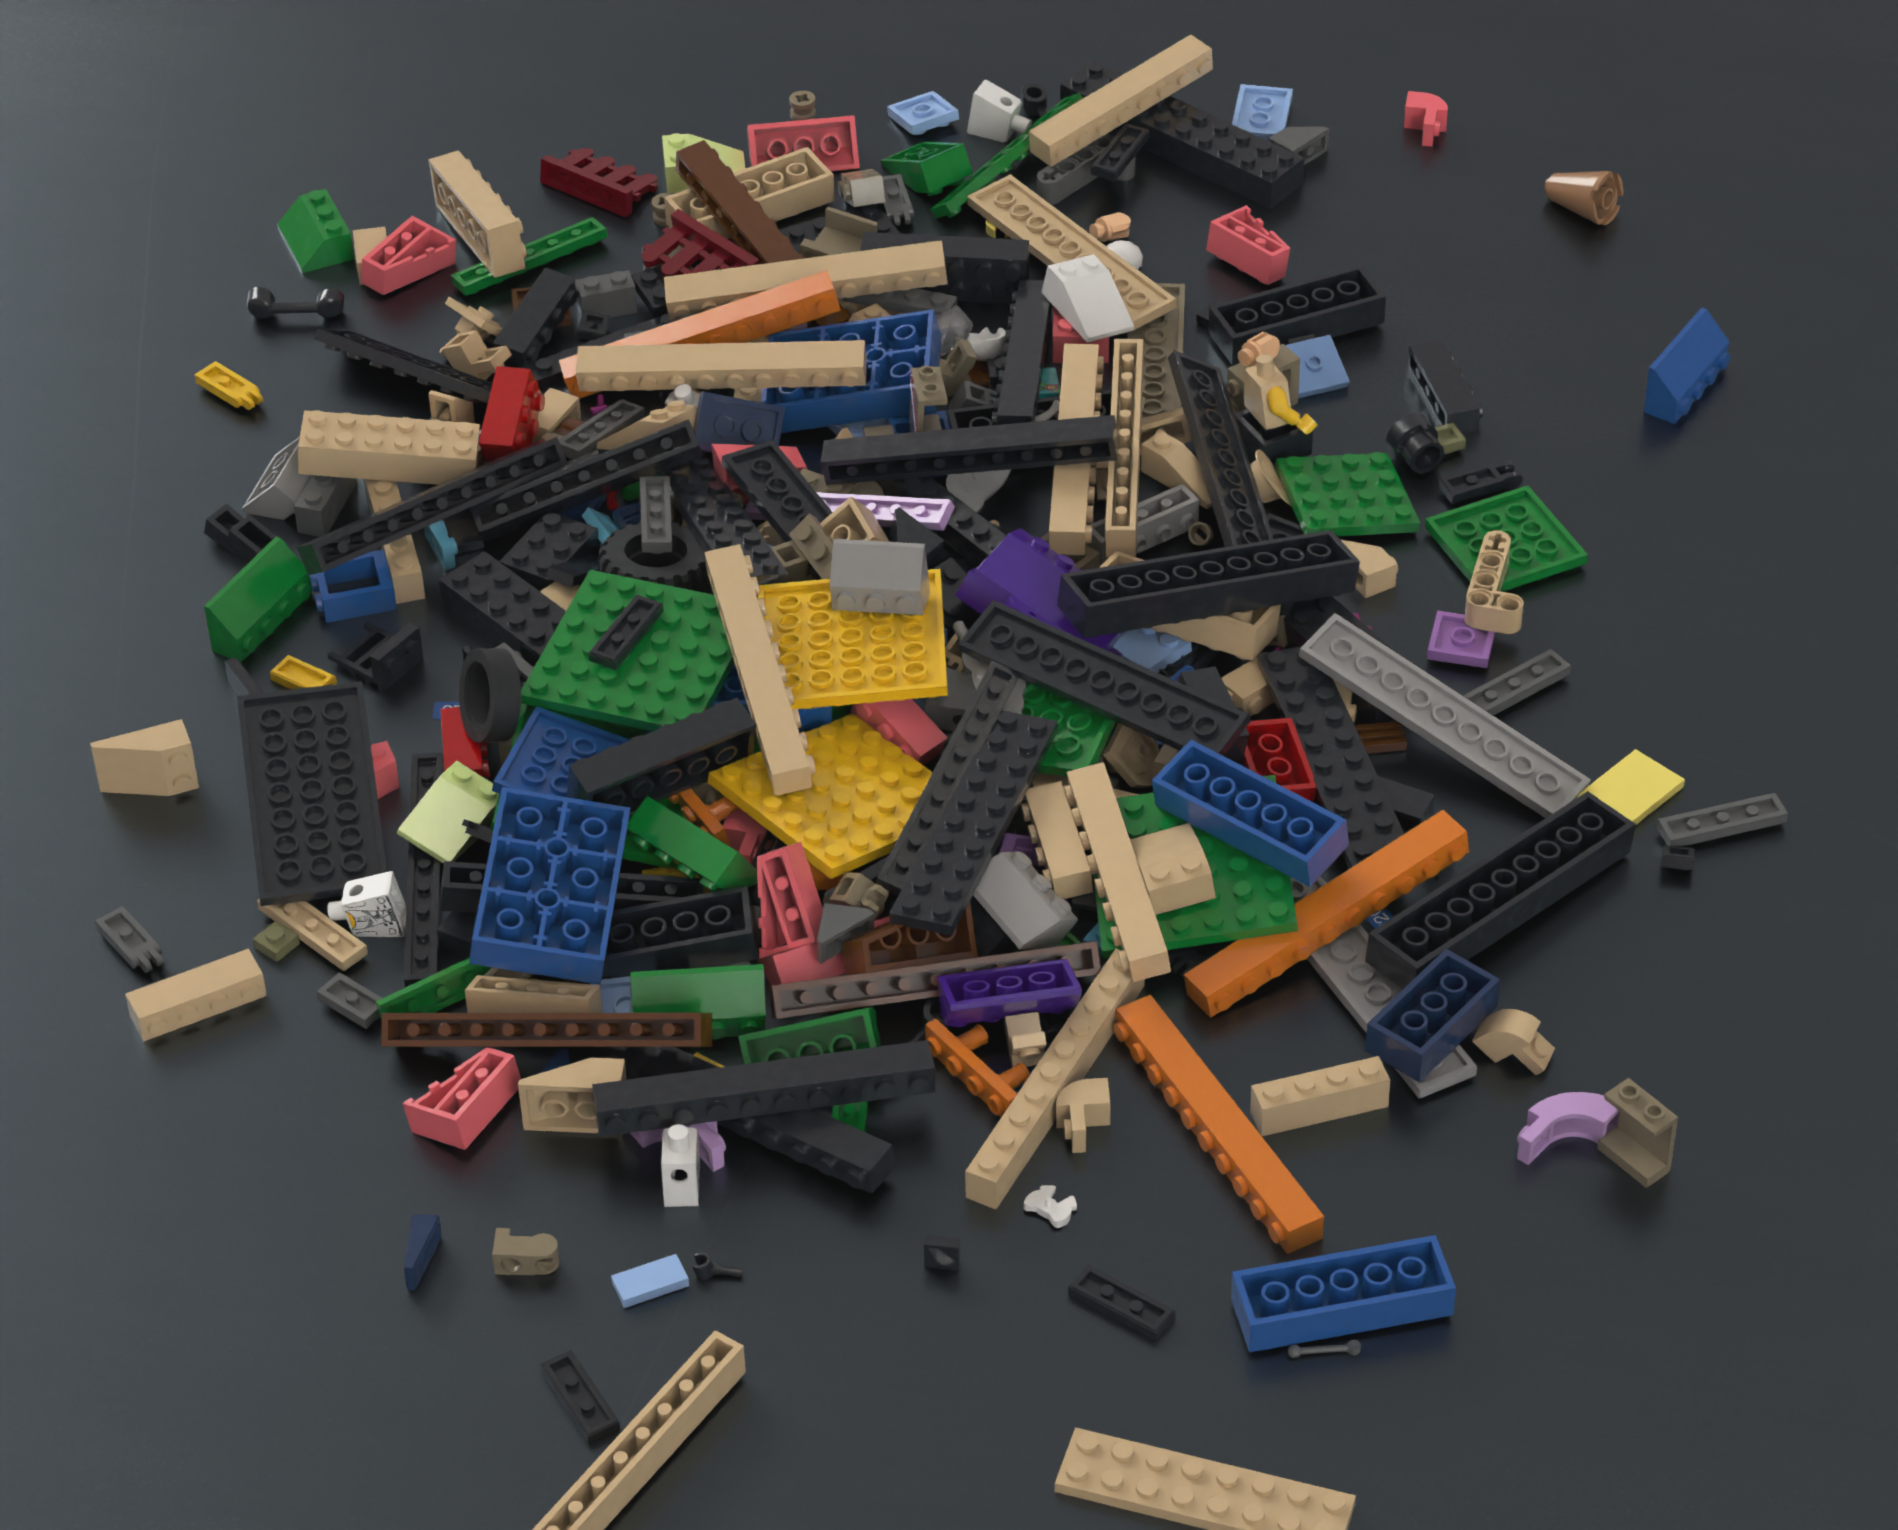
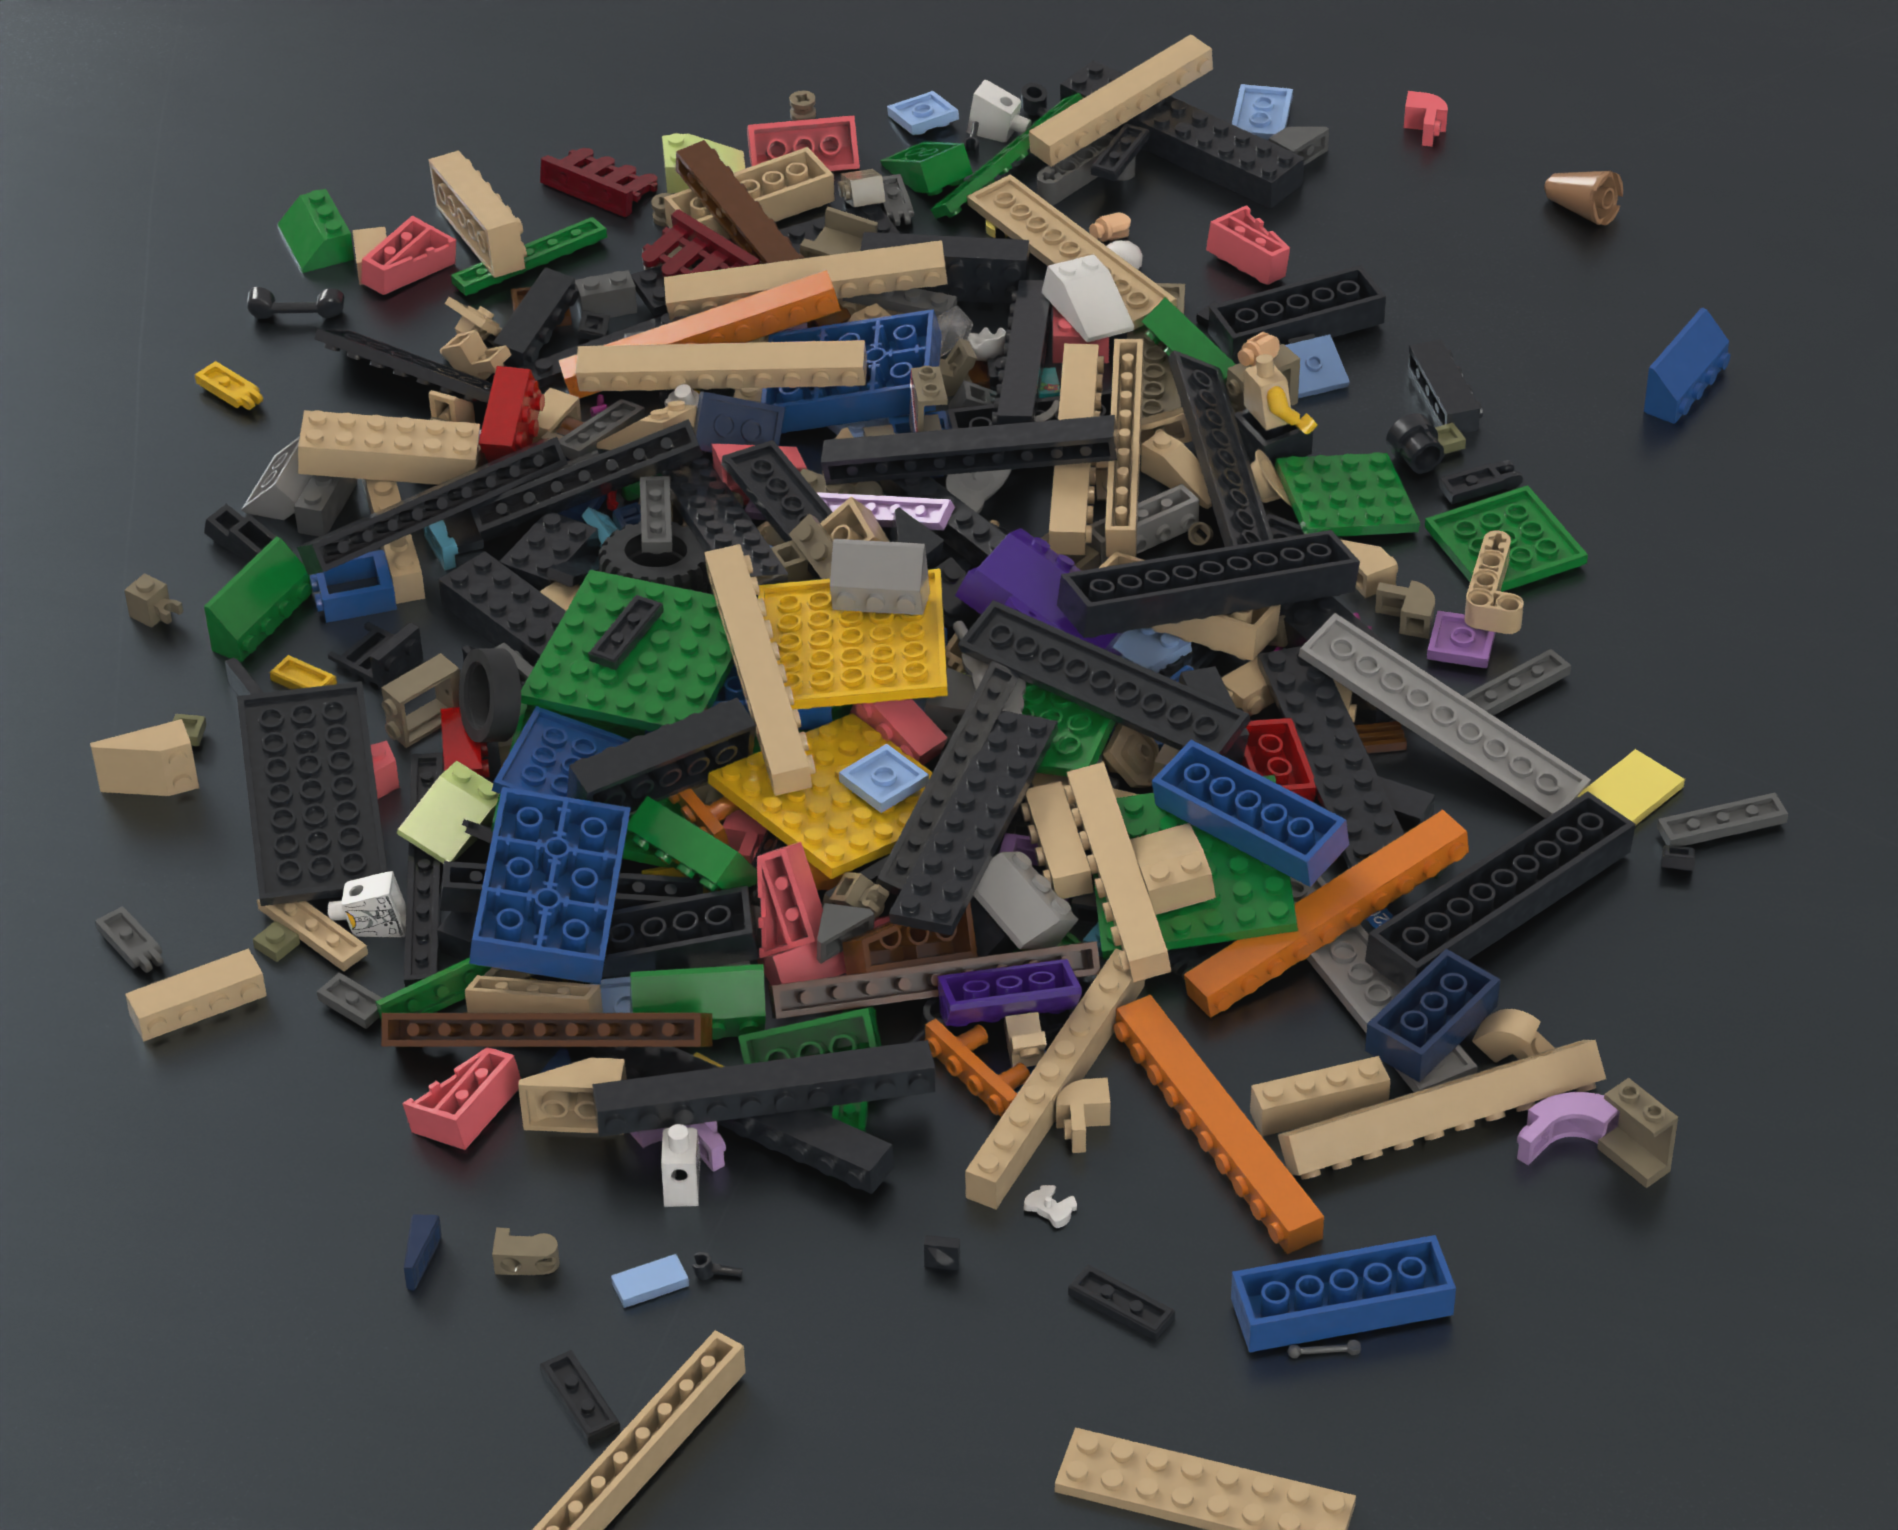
(150, 601): none -> dark tan brick
(194, 725): none -> olive plate
(436, 673): none -> dark tan window
(883, 778): none -> light blue plate
(972, 142): none -> black hand
(1178, 333): none -> green slope
(1411, 604): none -> dark tan brick
(1441, 1108): none -> tan brick

